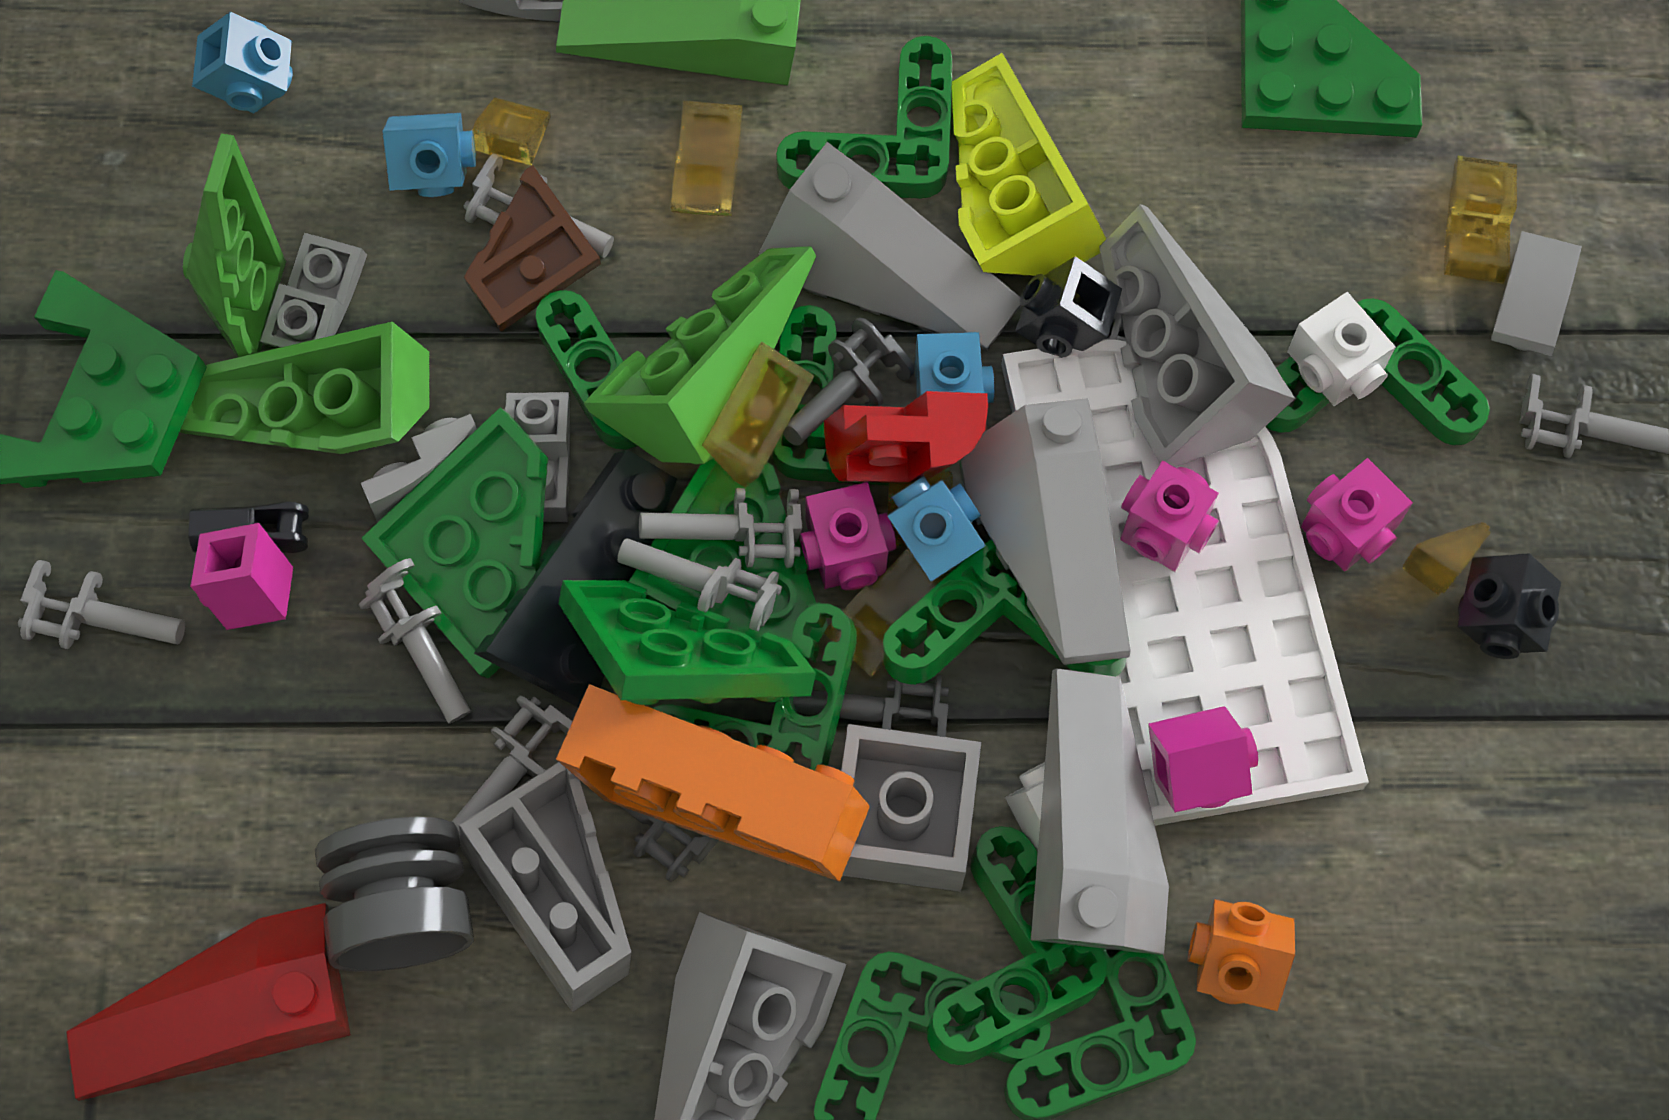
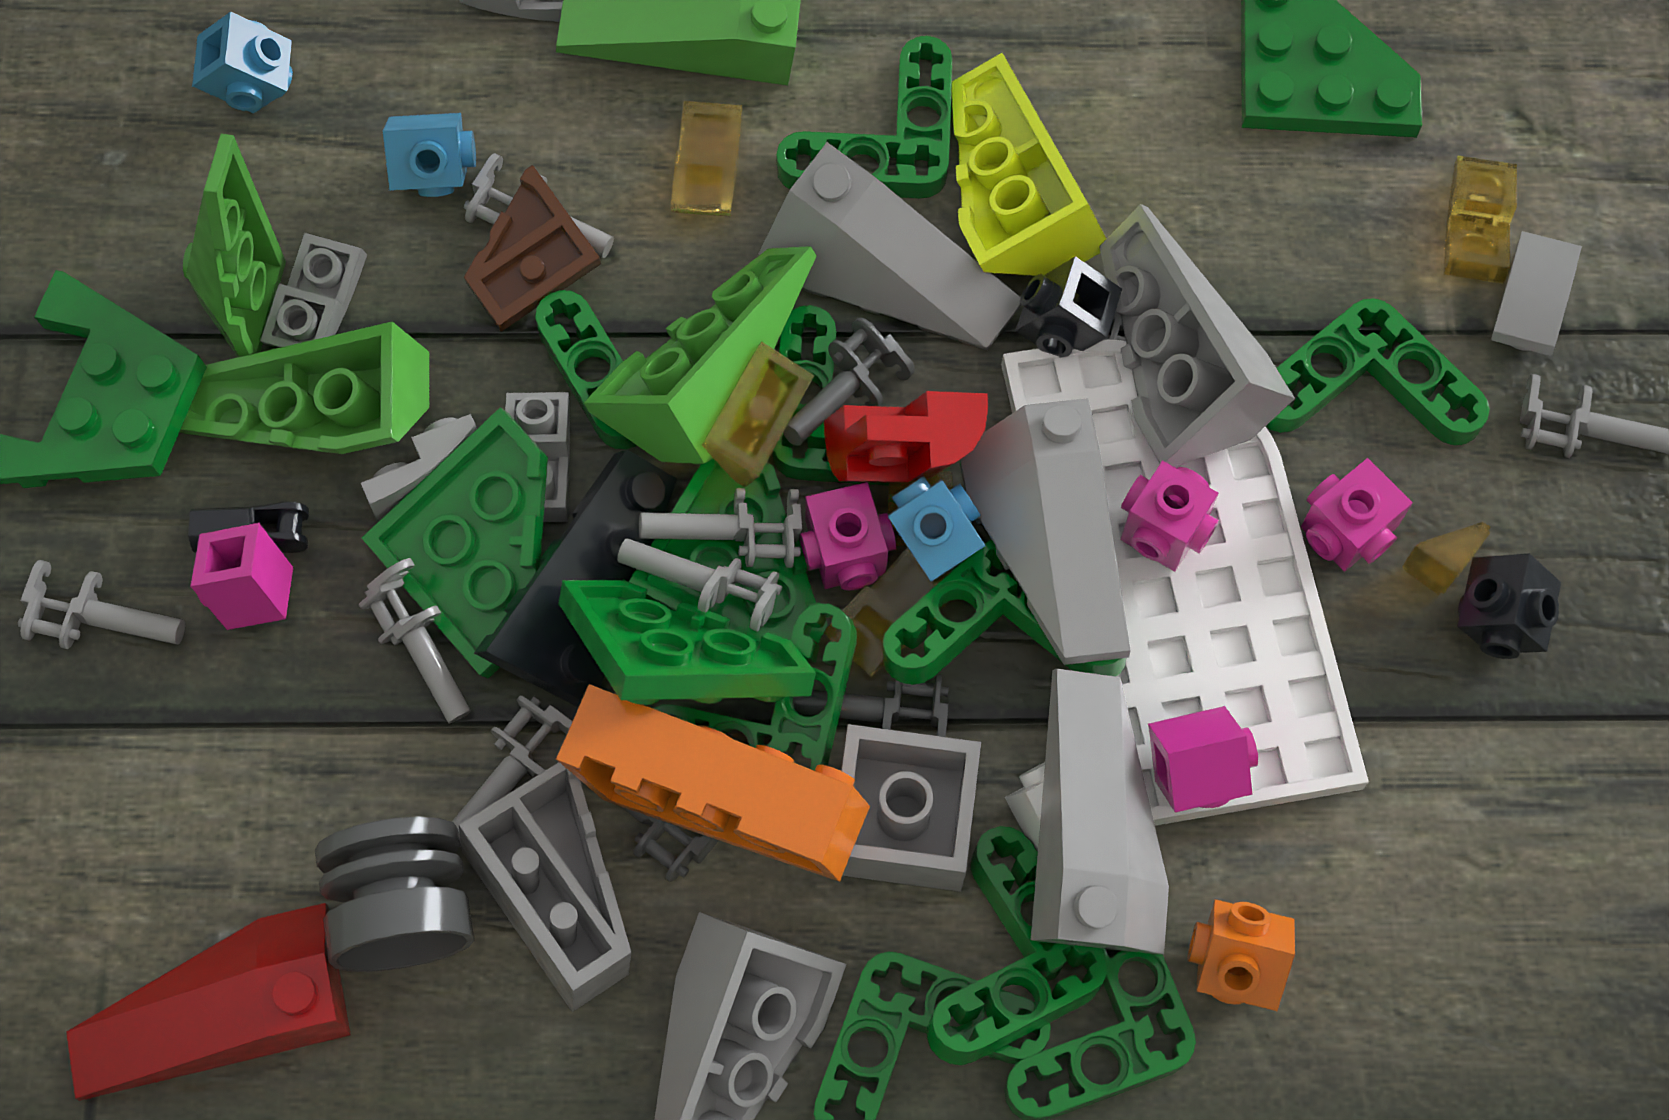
(510, 130): clear yellow slope -> none
(952, 364): dark azure brick -> none
(1341, 351): white brick -> none

